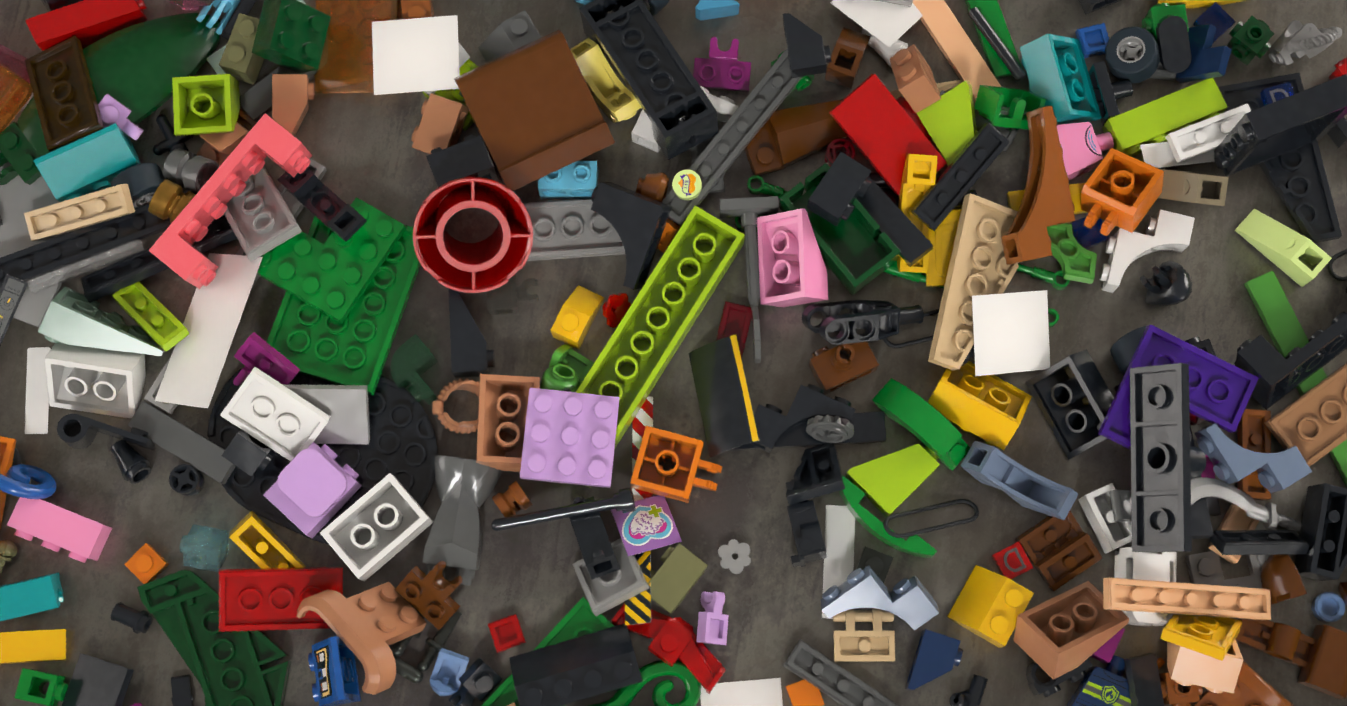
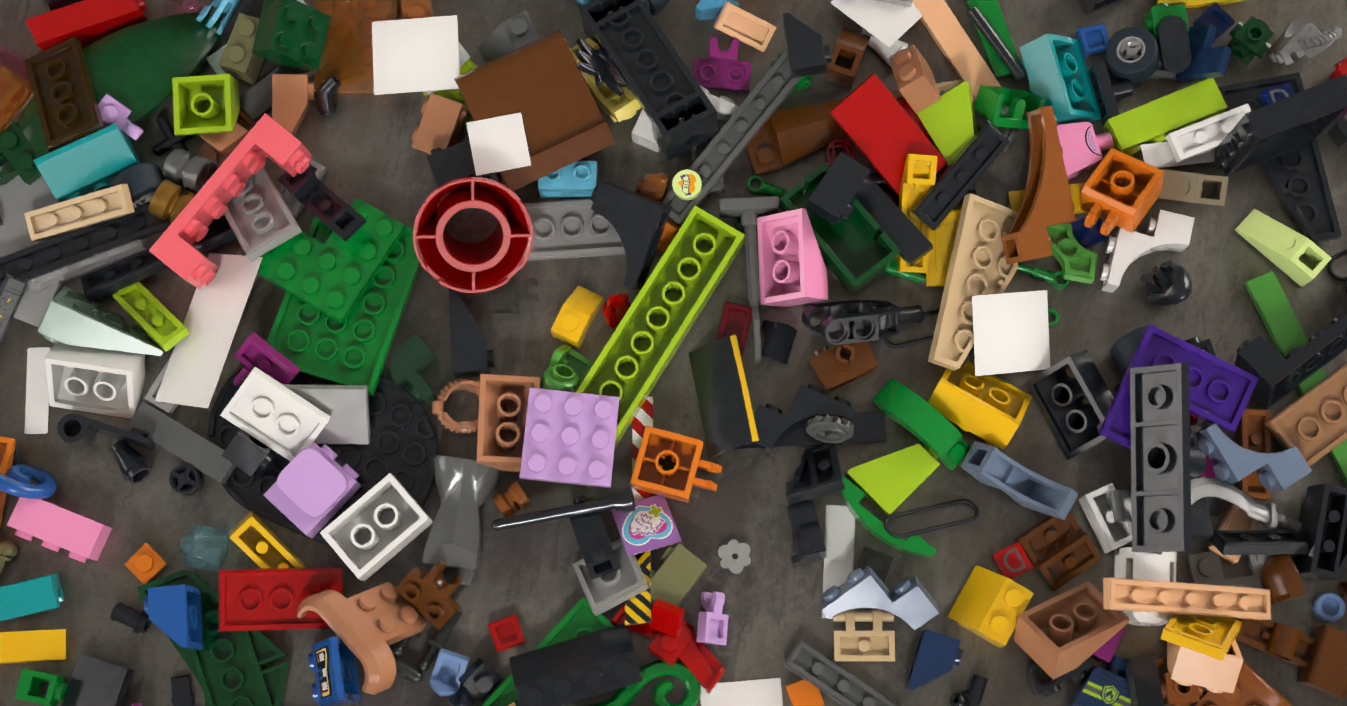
(177, 613): none -> blue slope
(324, 93): none -> black arm
(498, 144): none -> white sticker
(599, 65): none -> black piece
(667, 618): none -> red tile
(744, 26): none -> light nougat tile
(778, 341): none -> black tile

